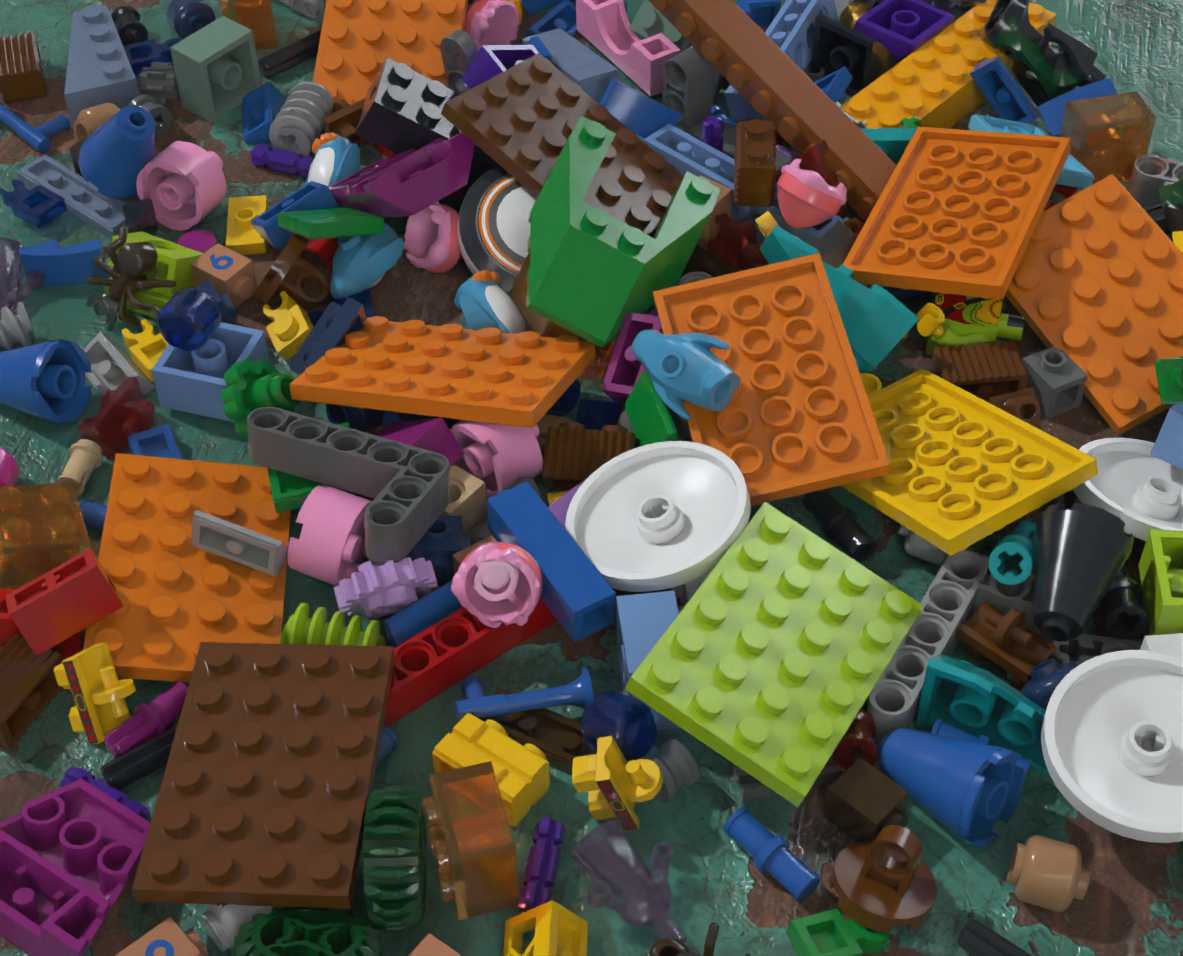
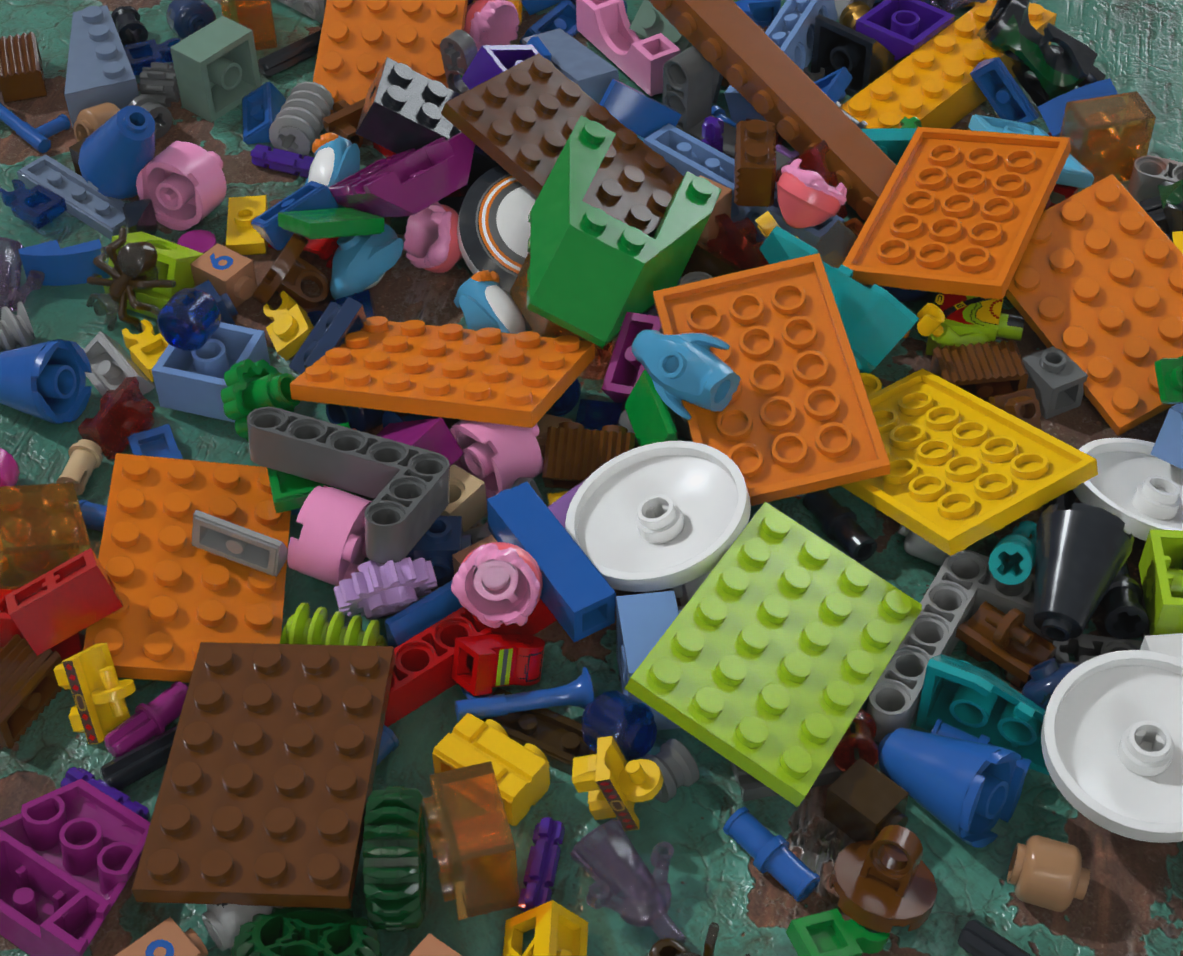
(497, 661): none -> red leg

